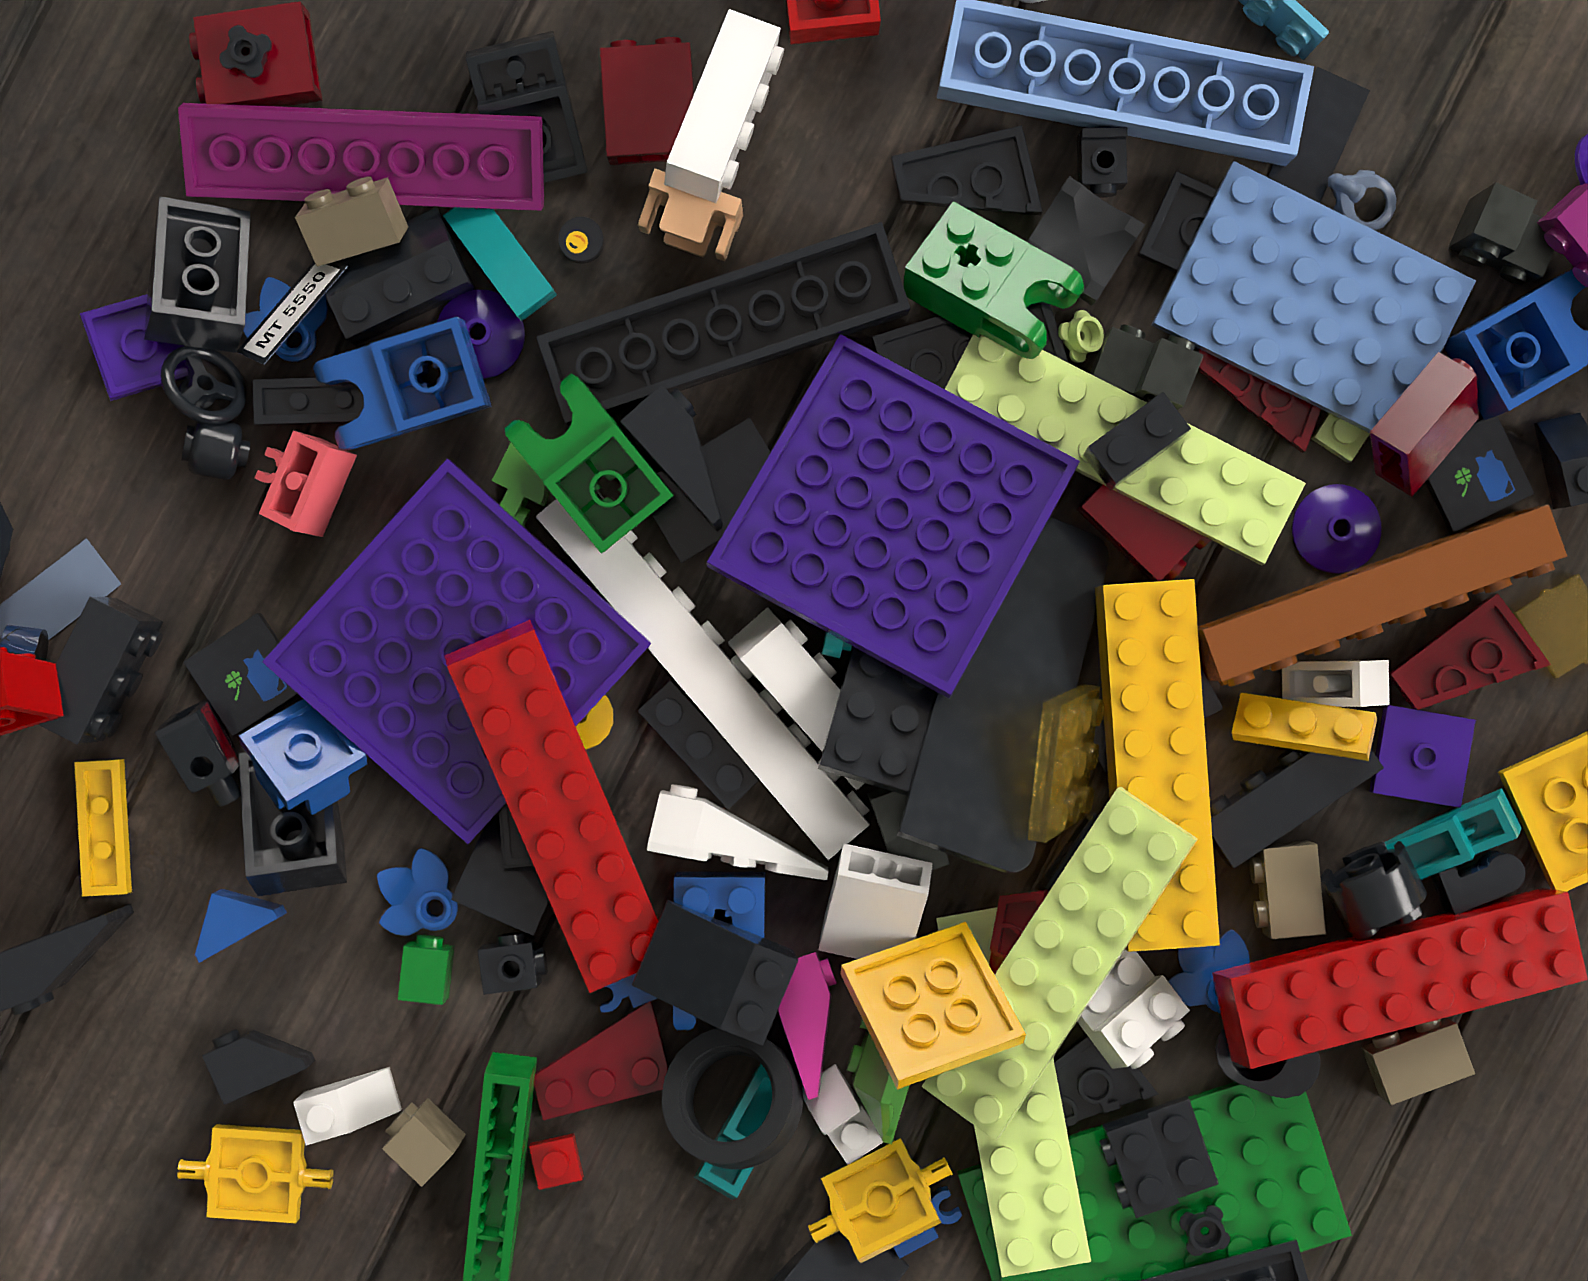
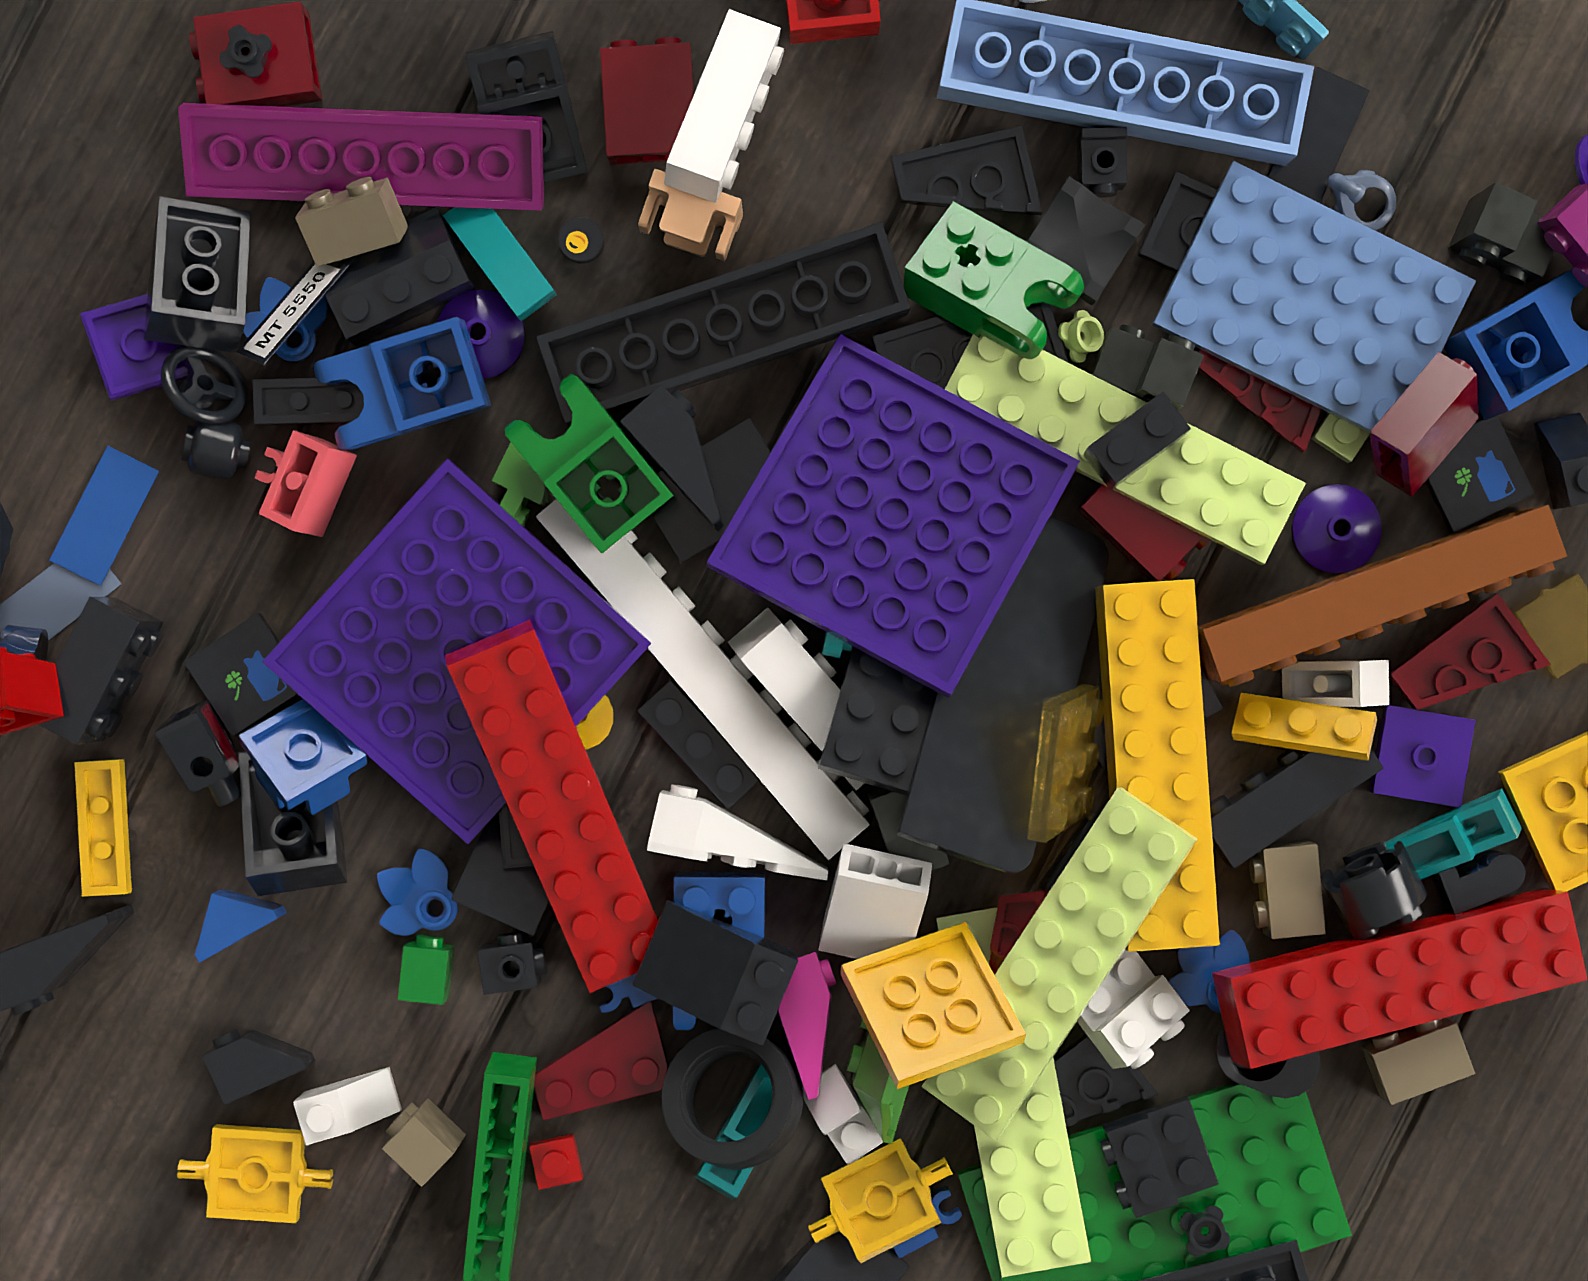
(104, 515): none -> blue sticker

